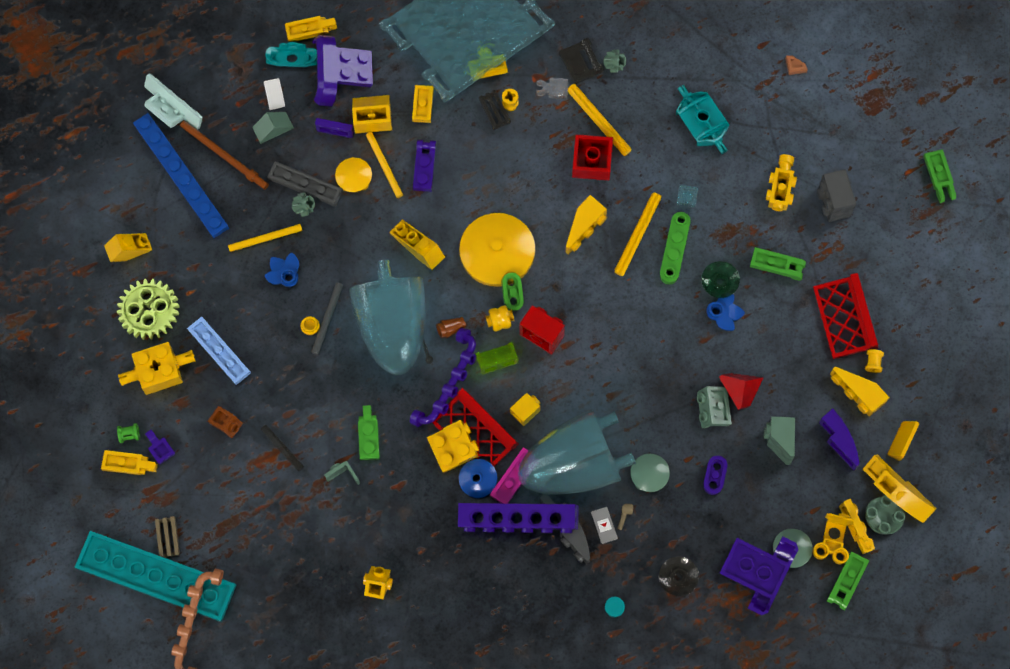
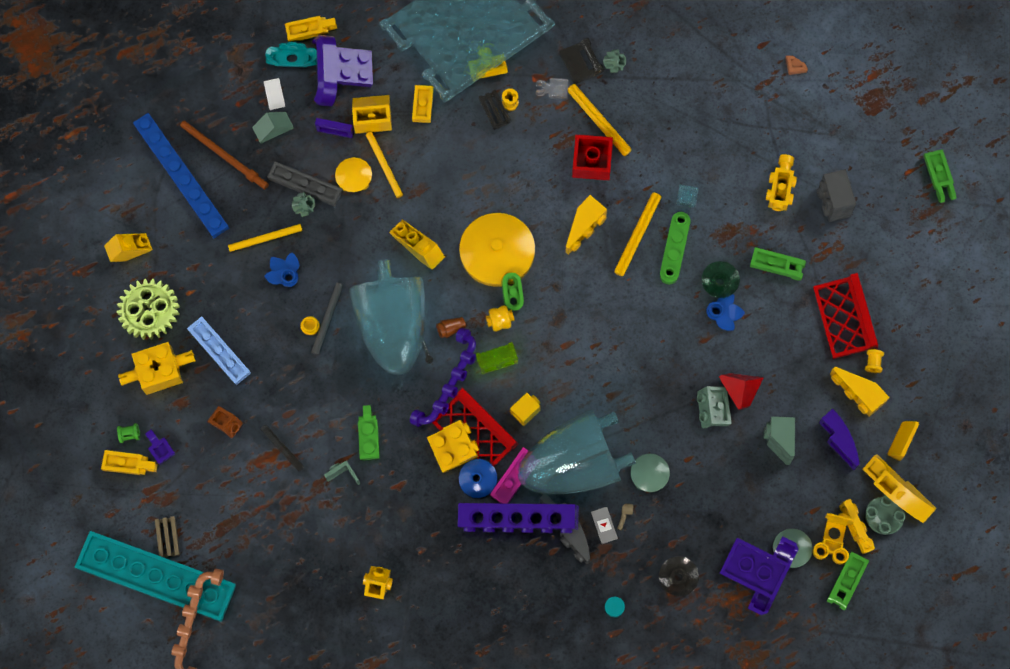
(168, 105): light aqua bracket -> none
(424, 166): dark purple plate -> none
(542, 329): red brick -> none
(708, 131): teal plate -> none
(715, 476): dark purple plate -> none

